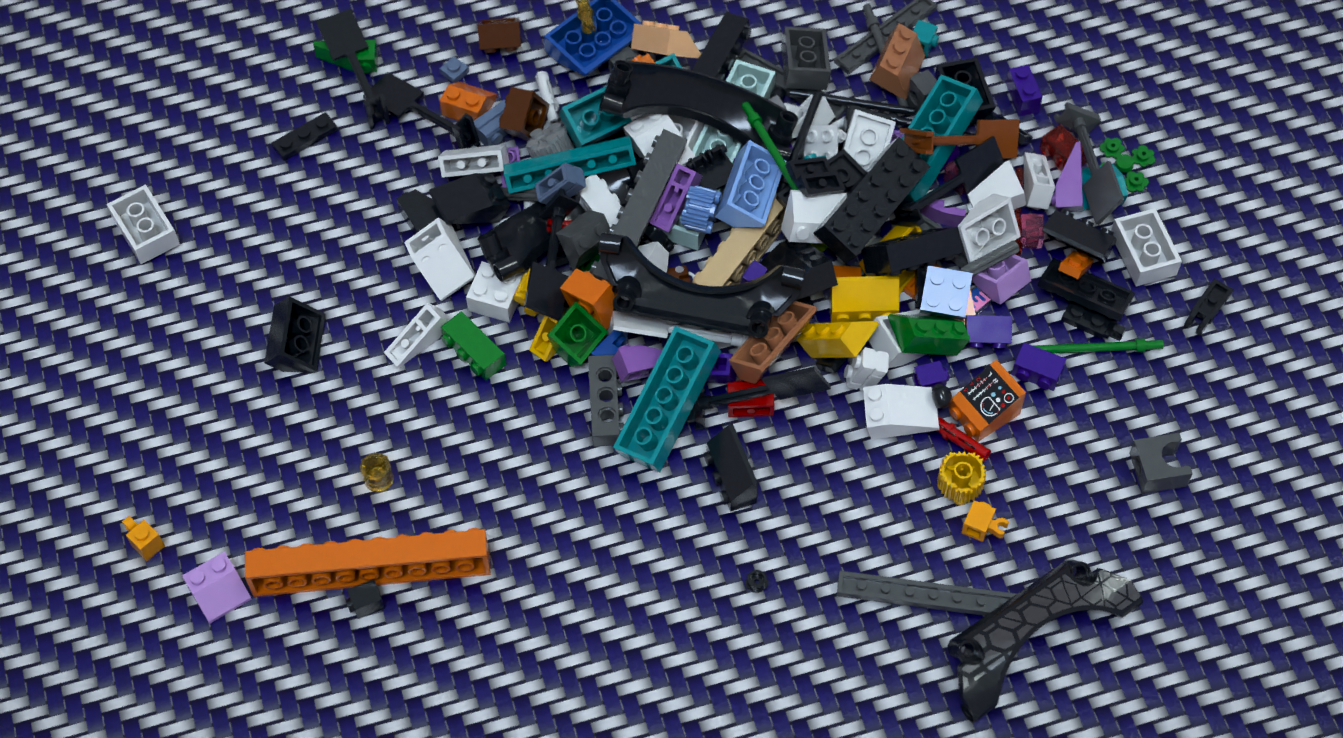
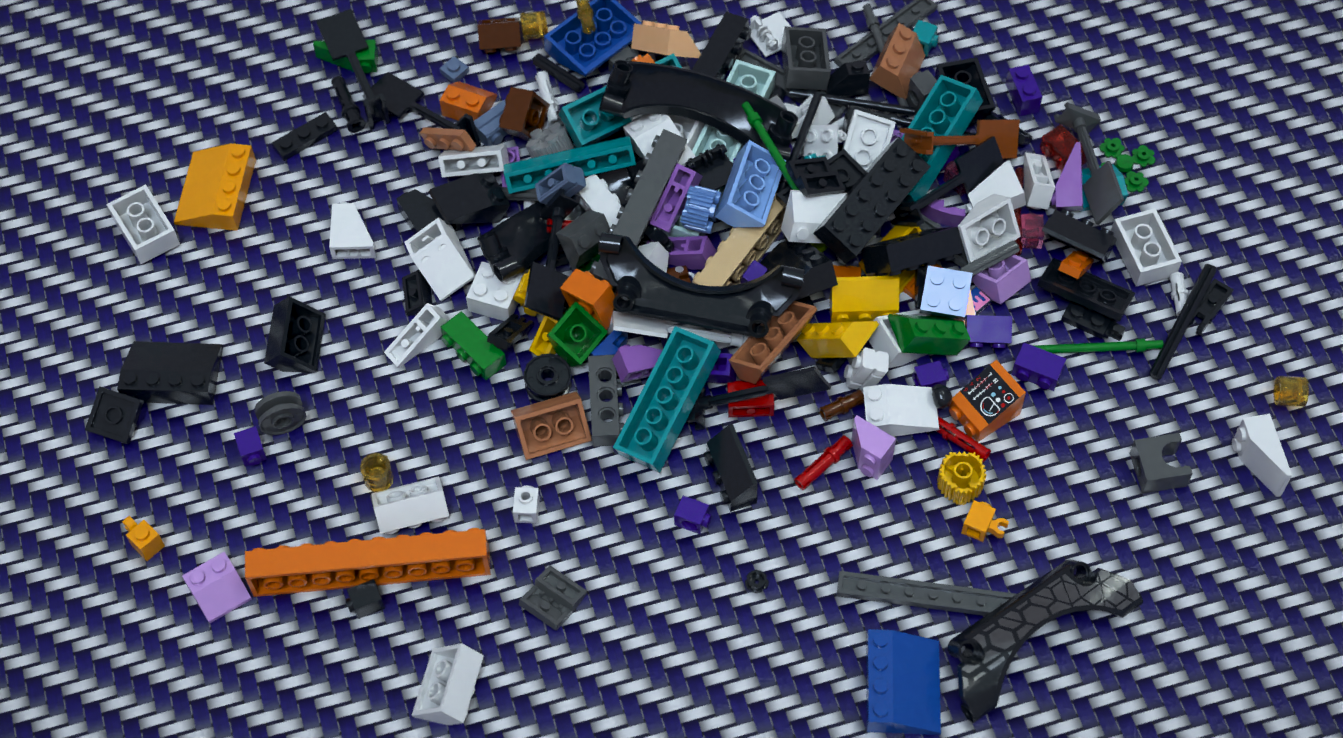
(114, 415): none -> black plate
(171, 372): none -> black slope
(216, 187): none -> light orange slope
(250, 446): none -> dark purple brick
(280, 413): none -> dark grey wheel
(348, 234): none -> white slope
(349, 110): none -> black pin
(410, 505): none -> white slope
(416, 292): none -> black slope
(447, 139): none -> nougat plate
(448, 684): none -> white slope
(509, 332): none -> black hinge
(526, 504): none -> white brick
(533, 25): none -> clear yellow piece
(543, 367): none -> black wheel
(551, 425): none -> nougat slope
(553, 597): none -> dark grey slope
(558, 73): none -> black axle
(691, 251): none -> medium lavender slope
(692, 515): none -> dark purple brick
(768, 32): none -> white hinge
(830, 456): none -> red pin
(841, 405): none -> reddish brown pin
(849, 79): none -> black slope
(871, 447): none -> lavender slope
(902, 683): none -> blue slope
(1179, 291): none -> white pin
(1182, 321): none -> black axle
(1262, 452): none -> white slope
(1291, 391): none -> clear yellow piece

